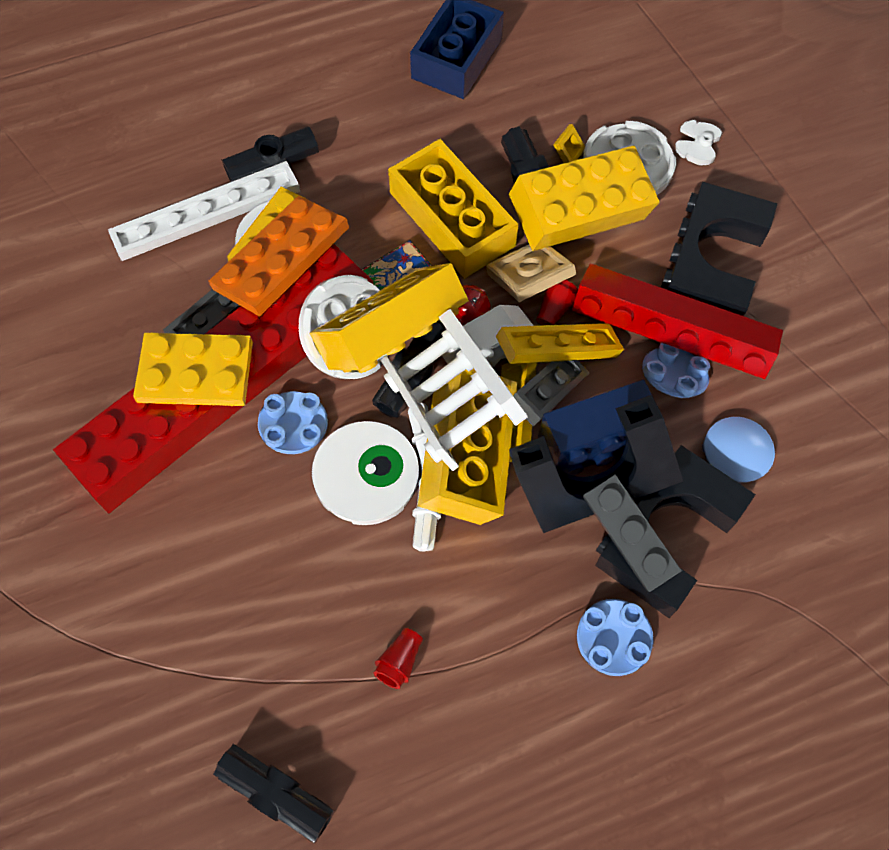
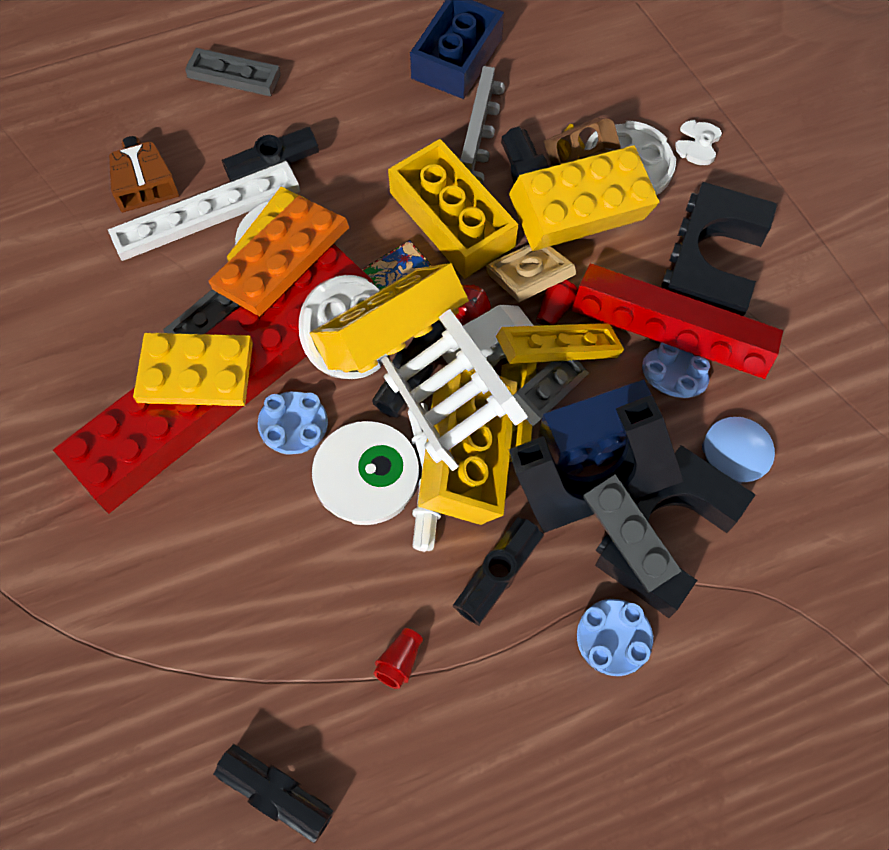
(139, 175): none -> dark orange torso
(233, 72): none -> dark grey plate
(477, 127): none -> light grey hinge
(485, 588): none -> black piece
(606, 139): none -> medium nougat piece

